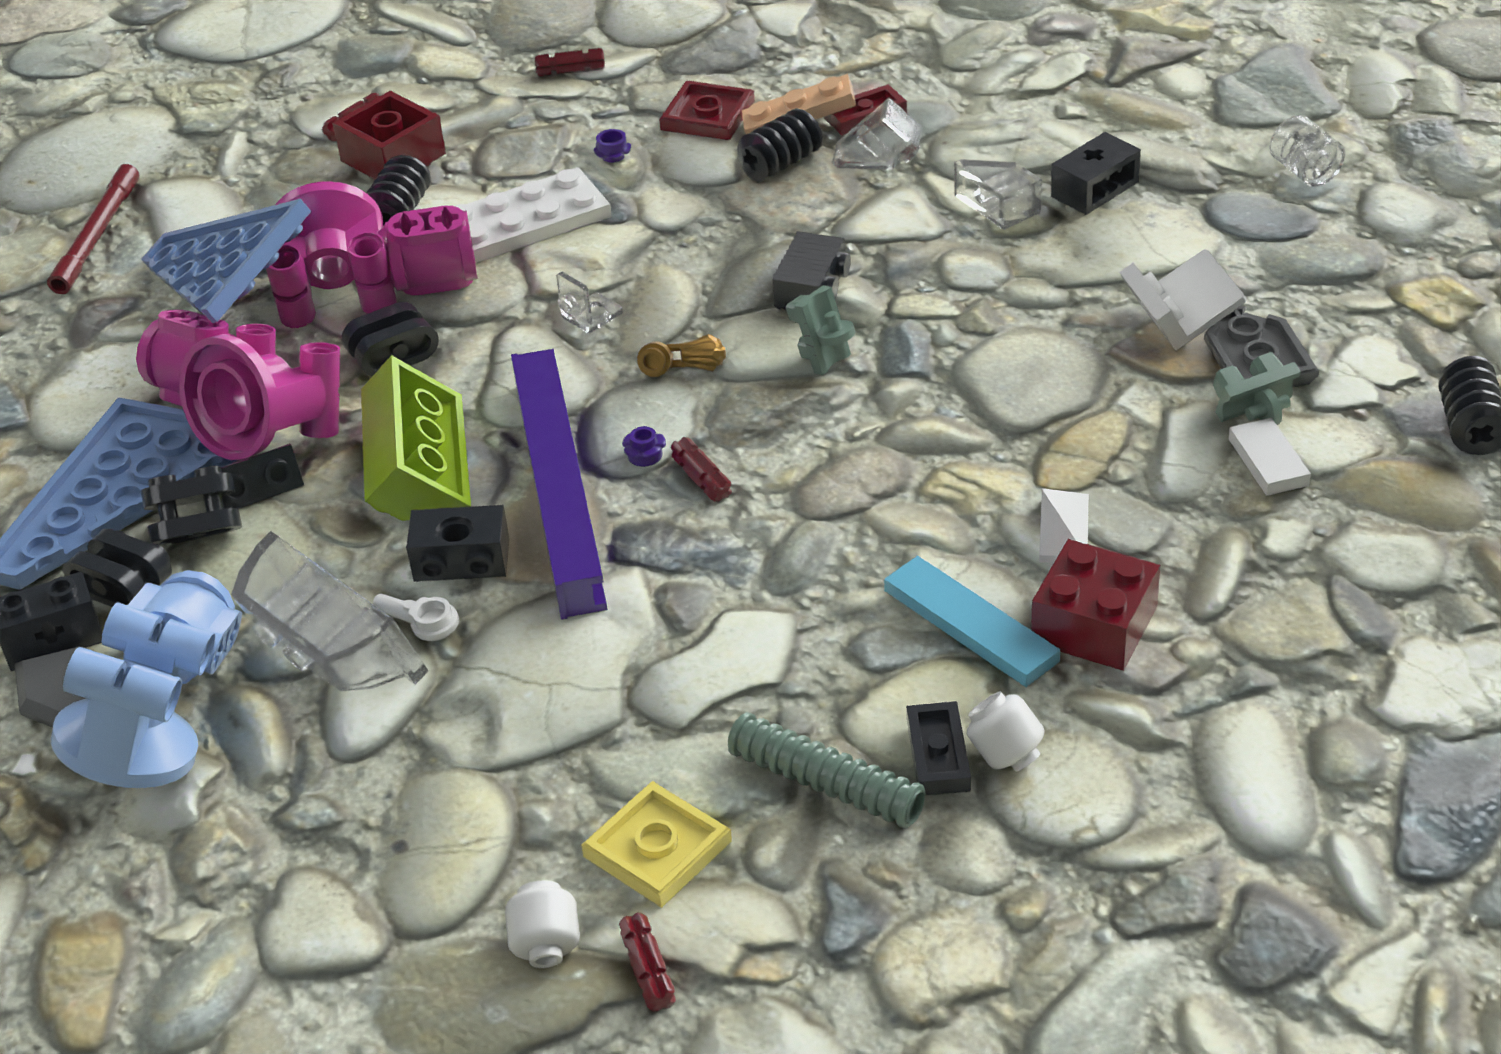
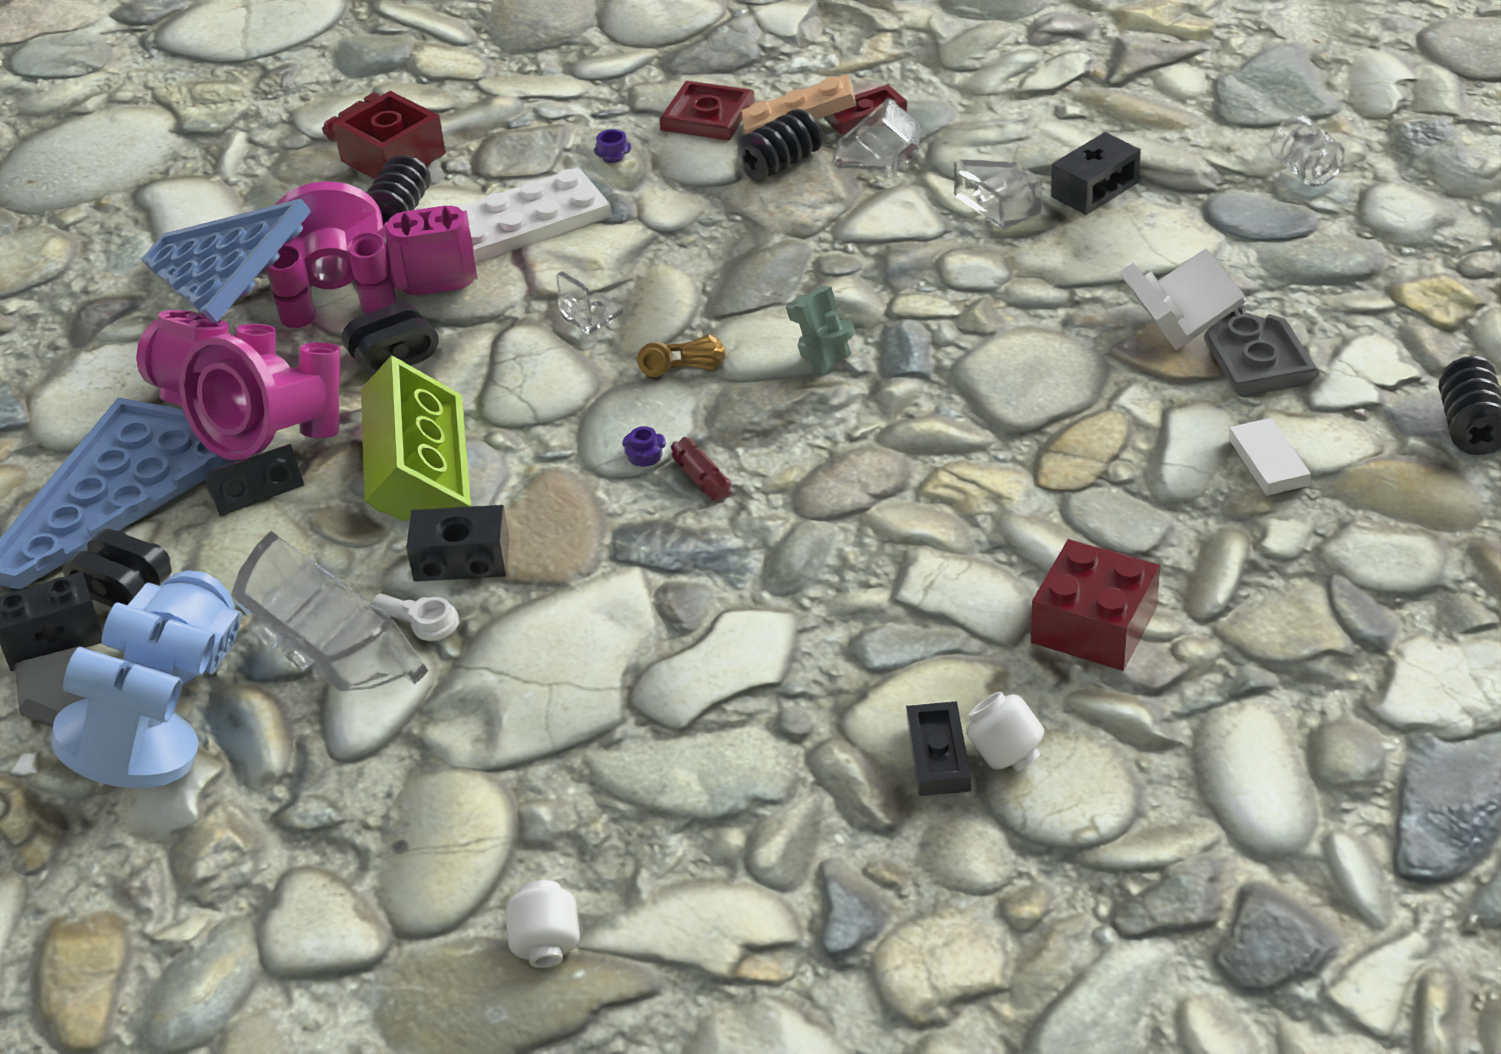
(72, 262): dark red piece -> none
(207, 486): black brick -> none
(558, 485): dark purple tile -> none
(569, 62): dark red axle -> none
(647, 962): dark red axle -> none
(656, 843): light yellow tile -> none
(808, 265): black brick -> none
(826, 770): sand green piece -> none
(972, 621): medium azure tile -> none
(1062, 518): white slope -> none
(1259, 395): sand green hips -> none

